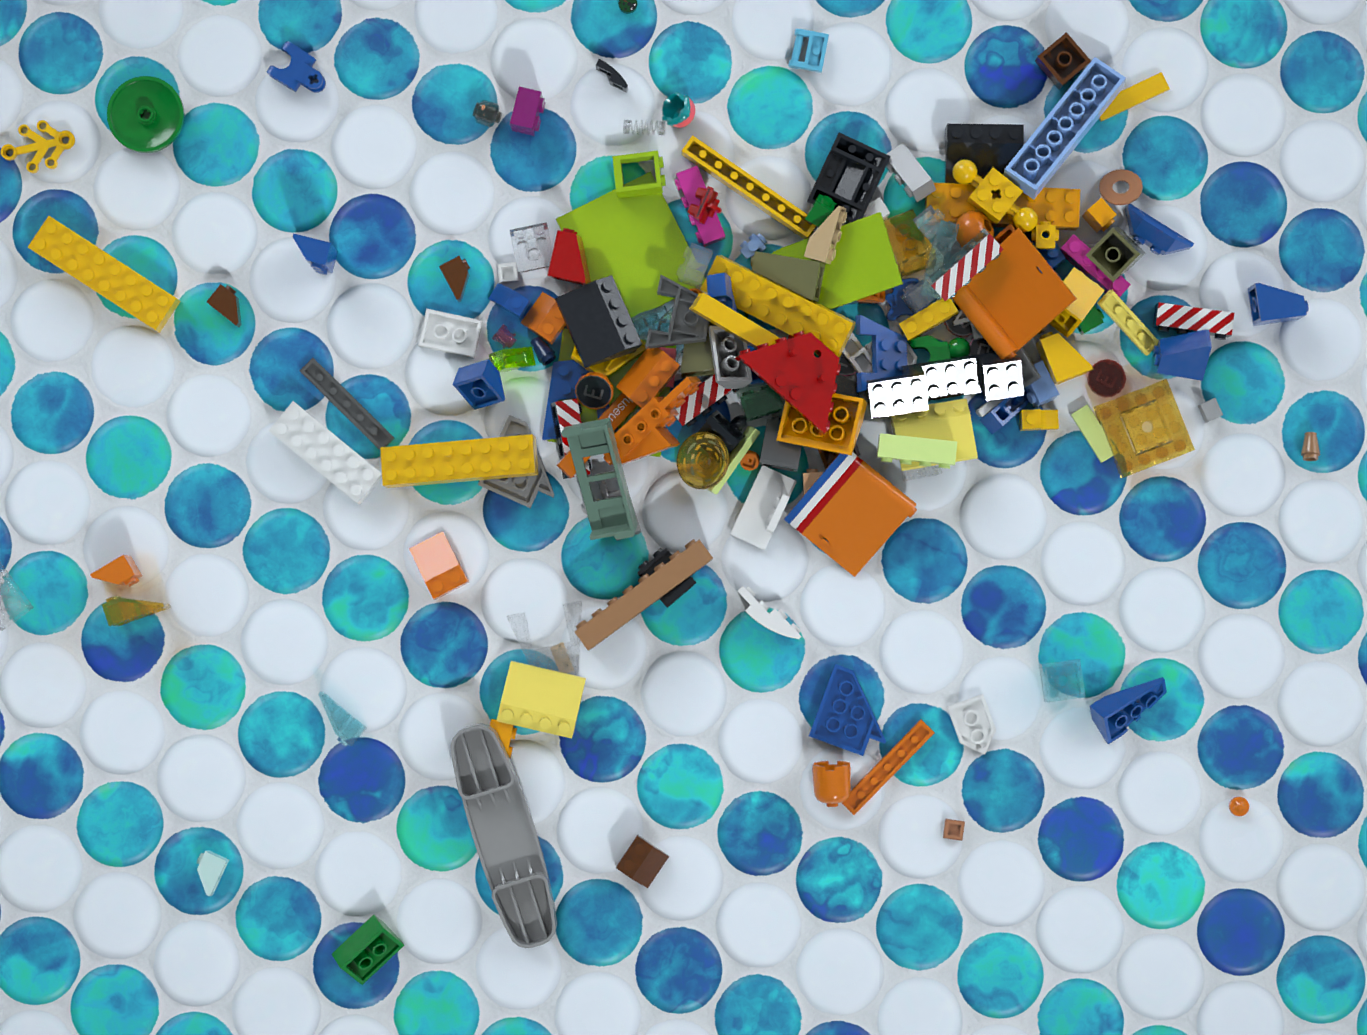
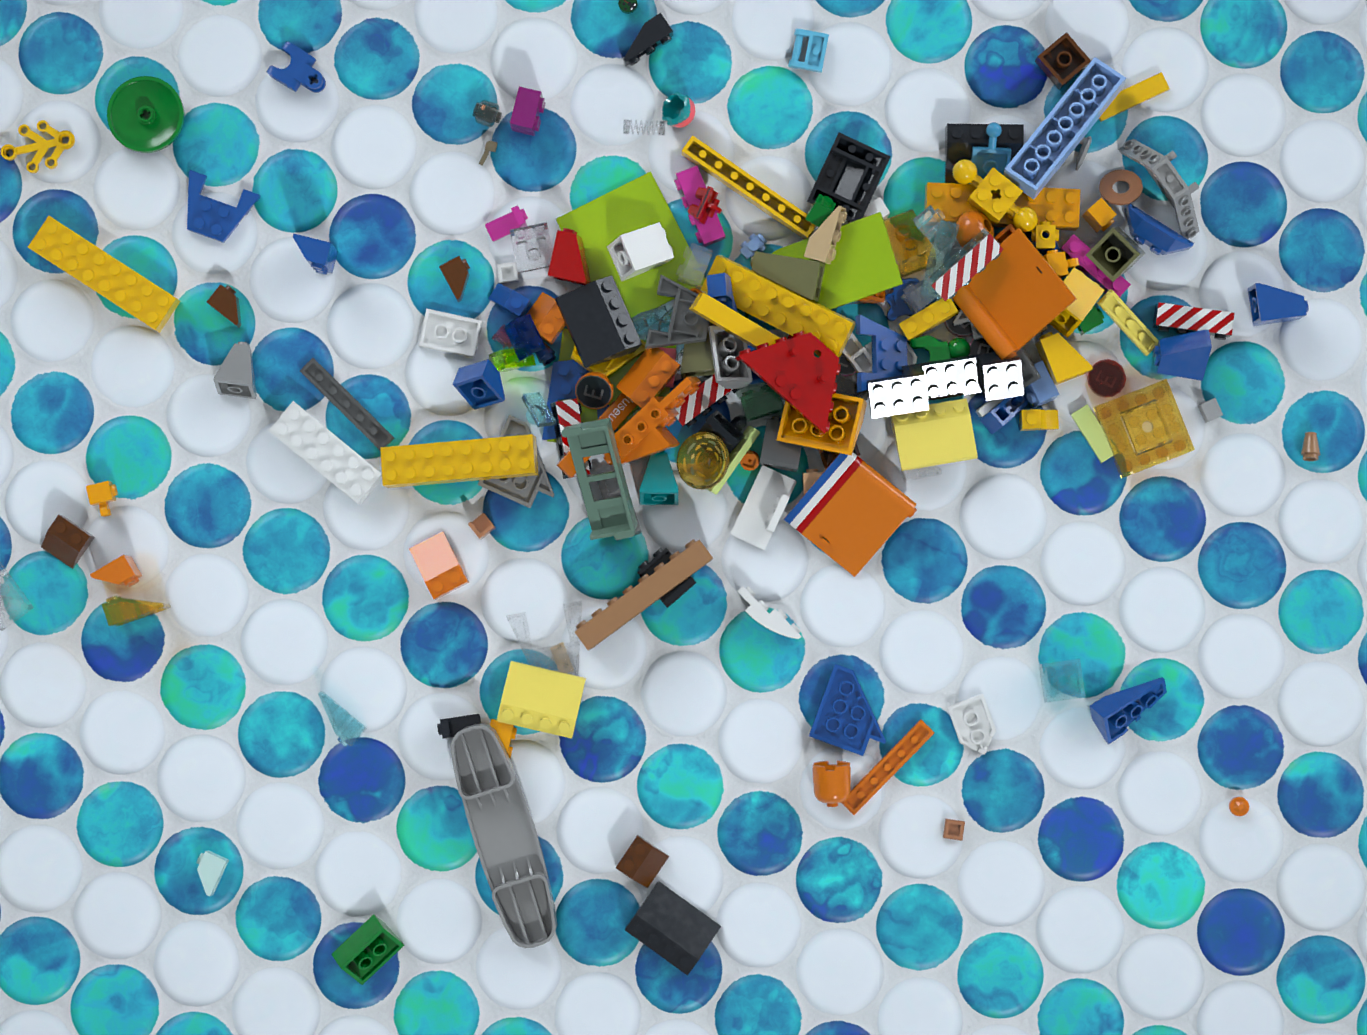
(66, 541): none -> reddish brown slope
(101, 494): none -> light orange brick
(211, 216): none -> blue wing
(237, 373): none -> light grey slope
(451, 726): none -> black bracket
(482, 526): none -> nougat panel
(490, 146): none -> dark tan hand
(501, 226): none -> dark pink bracket
(524, 337): none -> clear blue brick
(538, 411): none -> clear light blue tile
(616, 79): black slope -> none
(638, 190): lime window -> none
(640, 251): none -> white slope
(650, 36): none -> black slope
(659, 482): none -> teal slope
(672, 928): none -> black slope
(909, 173): brick -> none
(916, 449): yellowish green brick -> none
(991, 157): none -> dark azure plate
(1058, 262): none -> light orange brick
(1086, 142): none -> light grey bar
(1168, 181): none -> light grey piece

